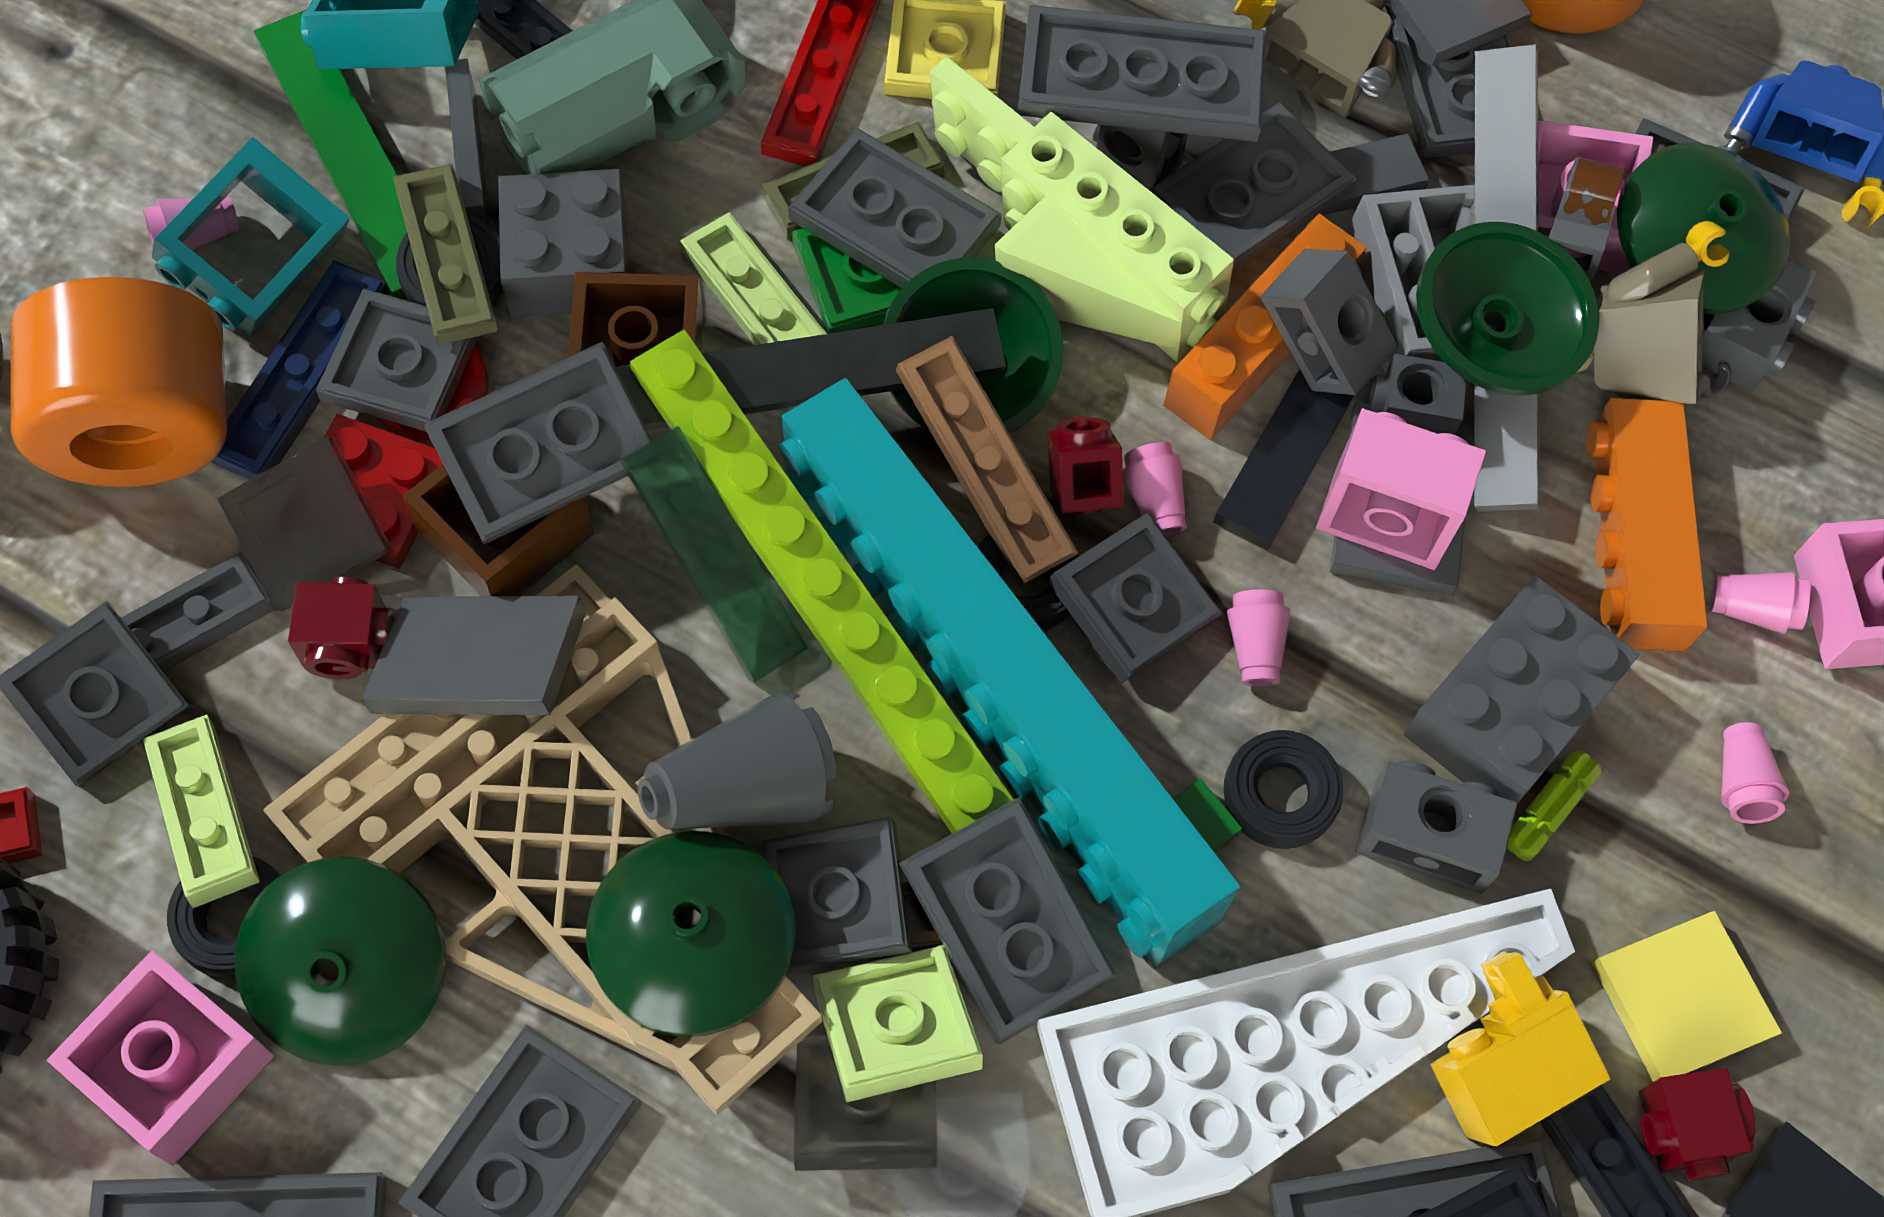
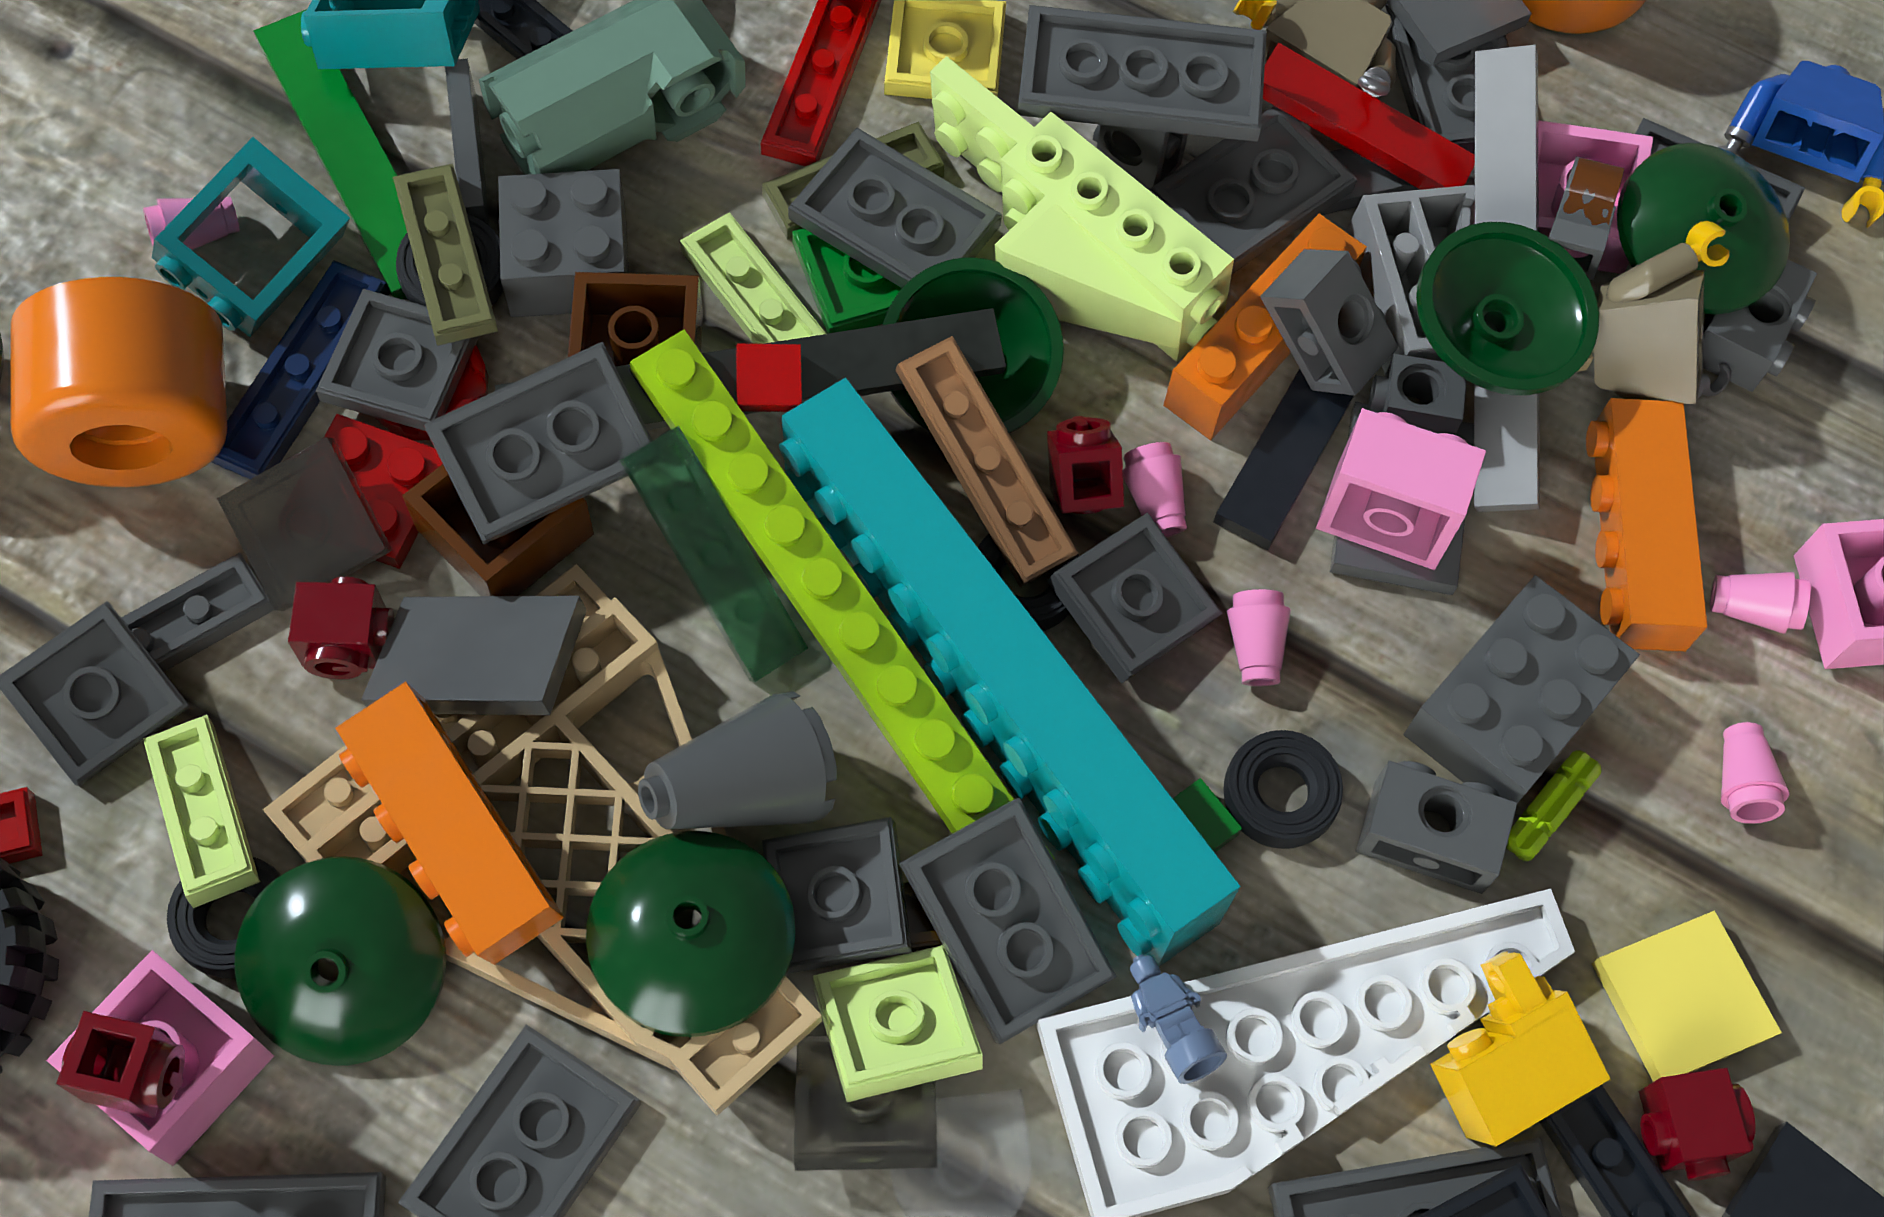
(122, 1065): none -> dark red brick
(448, 825): none -> orange brick
(768, 377): none -> red tile
(1167, 1005): none -> sand blue piece
(1363, 122): none -> red tile

